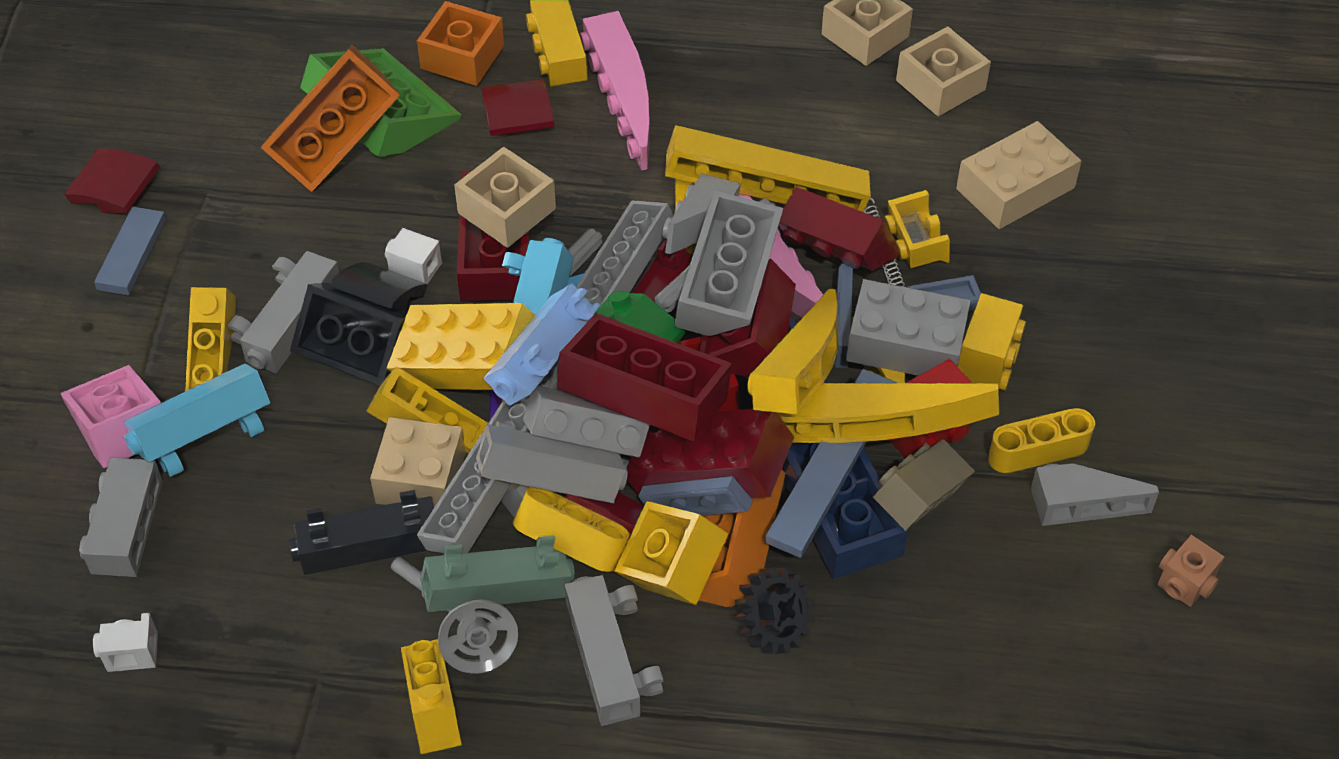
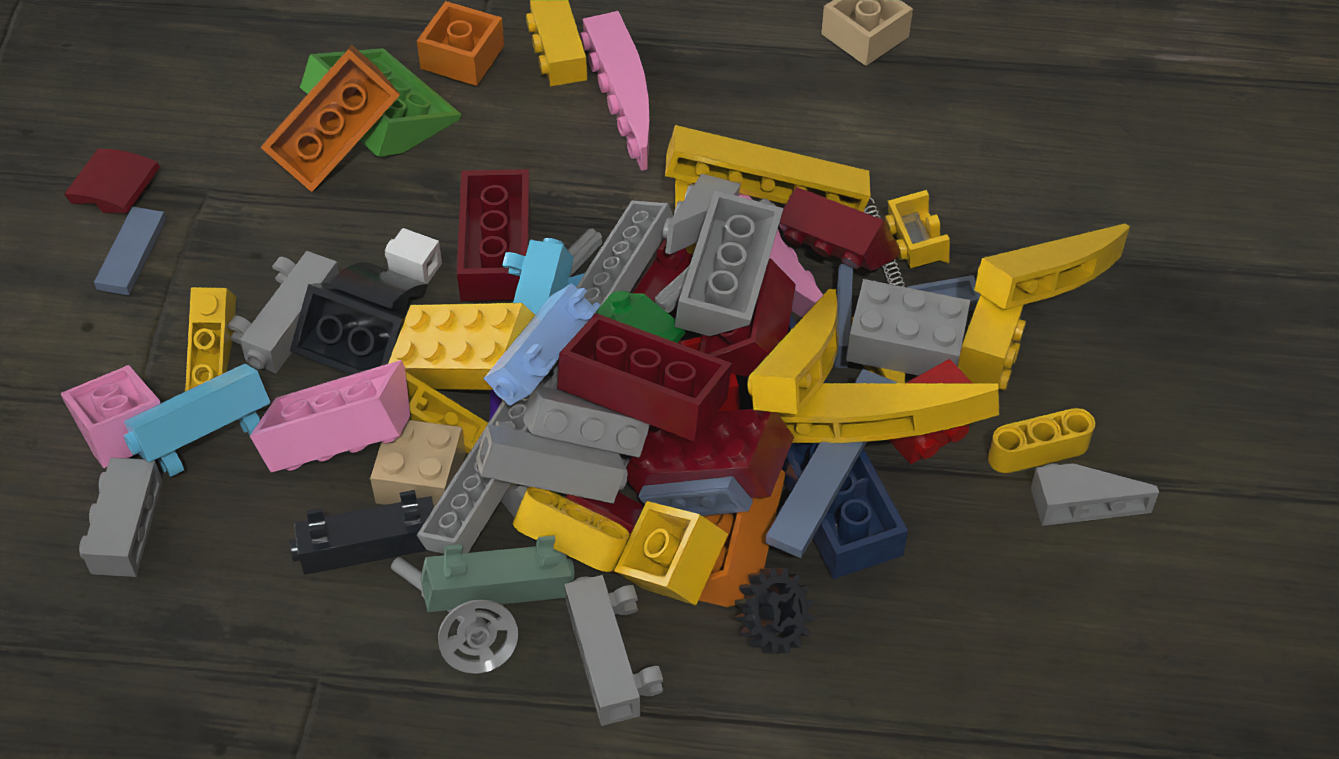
(127, 644): white brick -> none
(334, 418): none -> bright pink slope
(430, 696): yellow slope -> none
(505, 196): tan brick -> none
(517, 107): dark red slope -> none
(922, 483): dark tan brick -> none
(943, 71): tan brick -> none
(1018, 174): tan brick -> none
(1049, 267): none -> yellow slope
(1190, 571): nougat brick -> none

